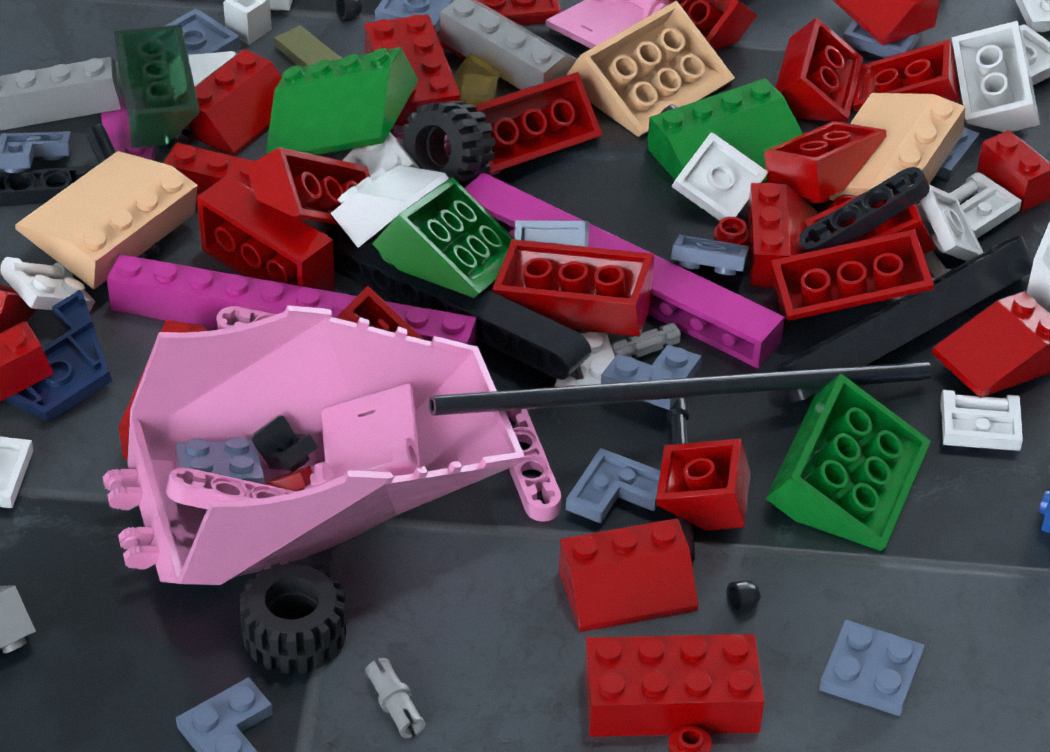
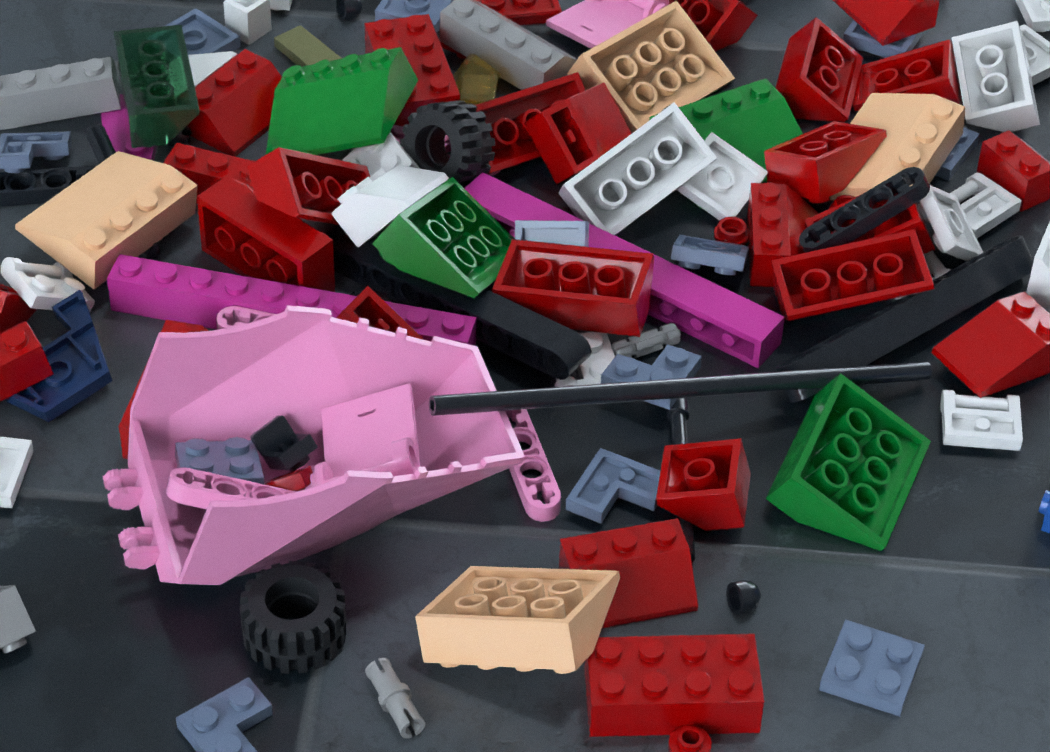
(517, 618): none -> light nougat slope
(577, 131): none -> red slope
(638, 172): none -> white slope

